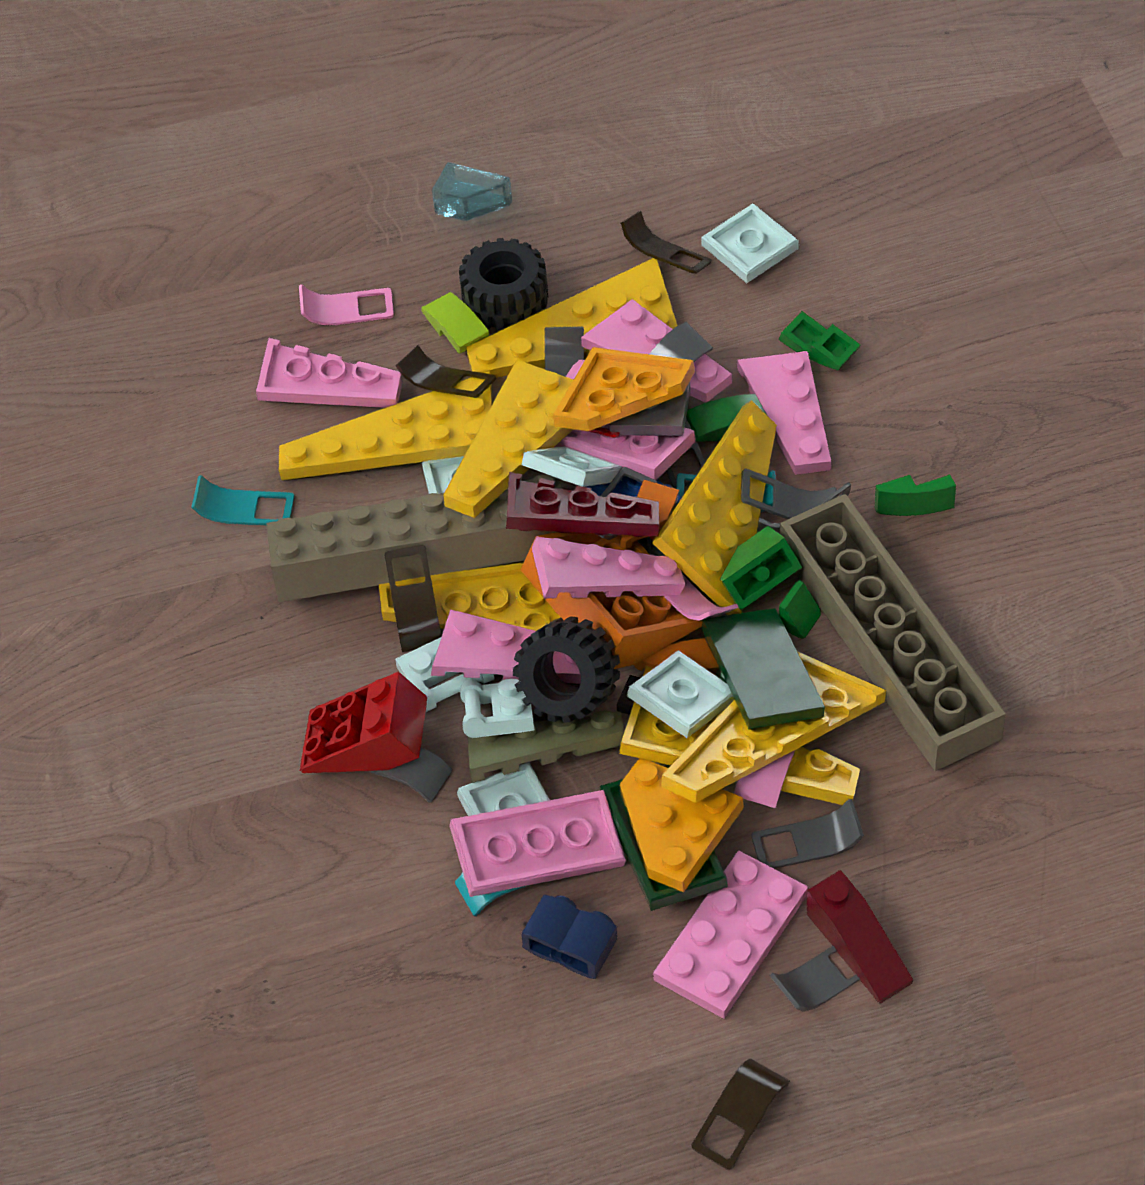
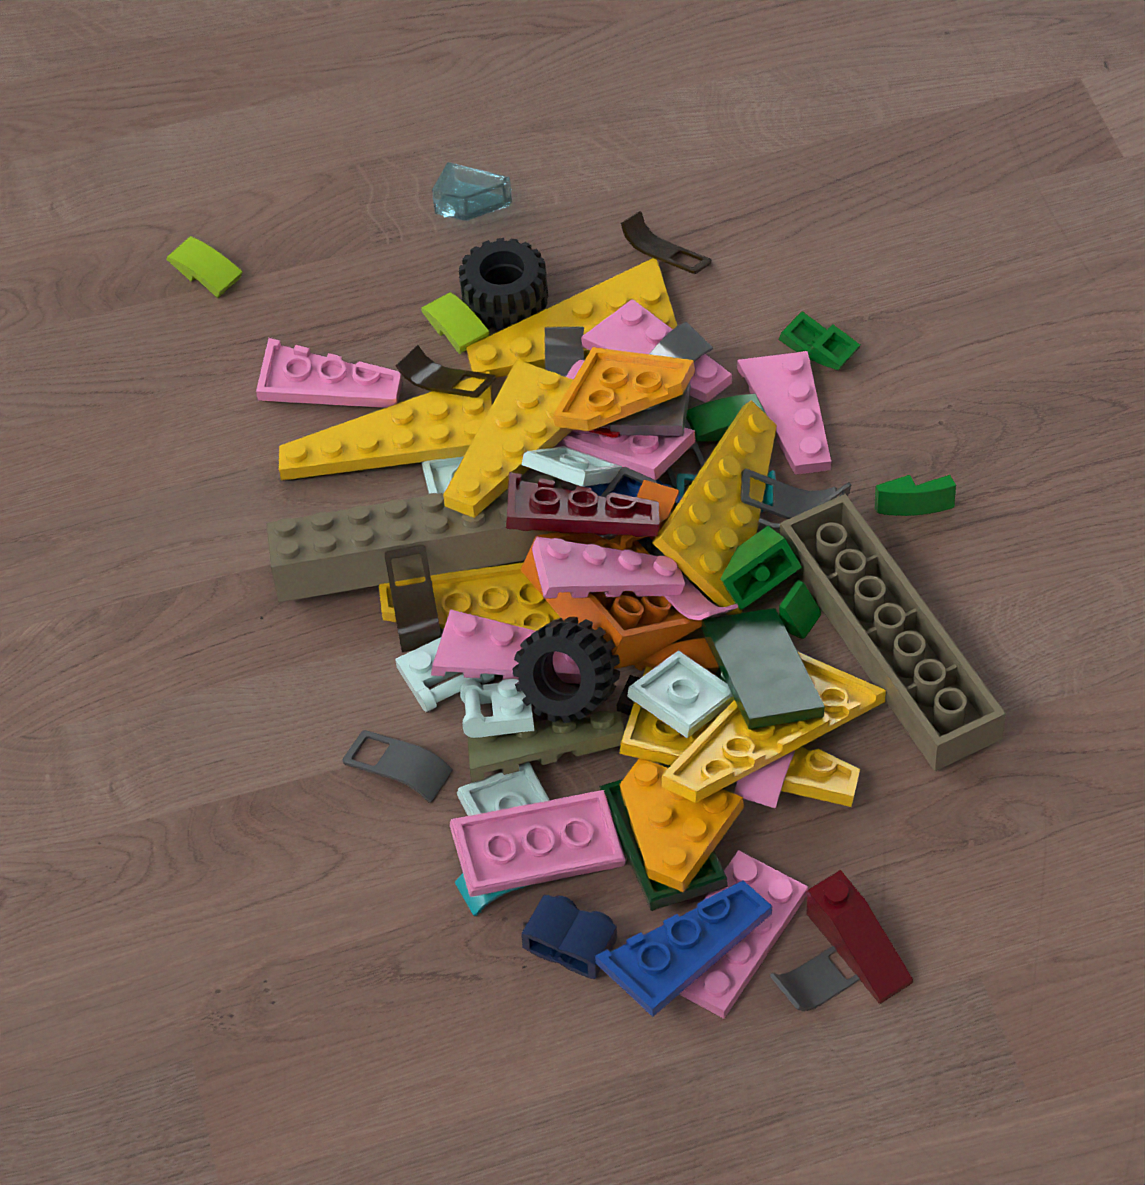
(205, 264): none -> lime slope
(234, 505): teal piece -> none
(340, 308): bright pink piece -> none
(366, 728): red slope -> none
(671, 957): none -> blue wing
(742, 1104): dark brown piece -> none
(750, 243): light aqua plate -> none
(816, 837): dark grey piece -> none

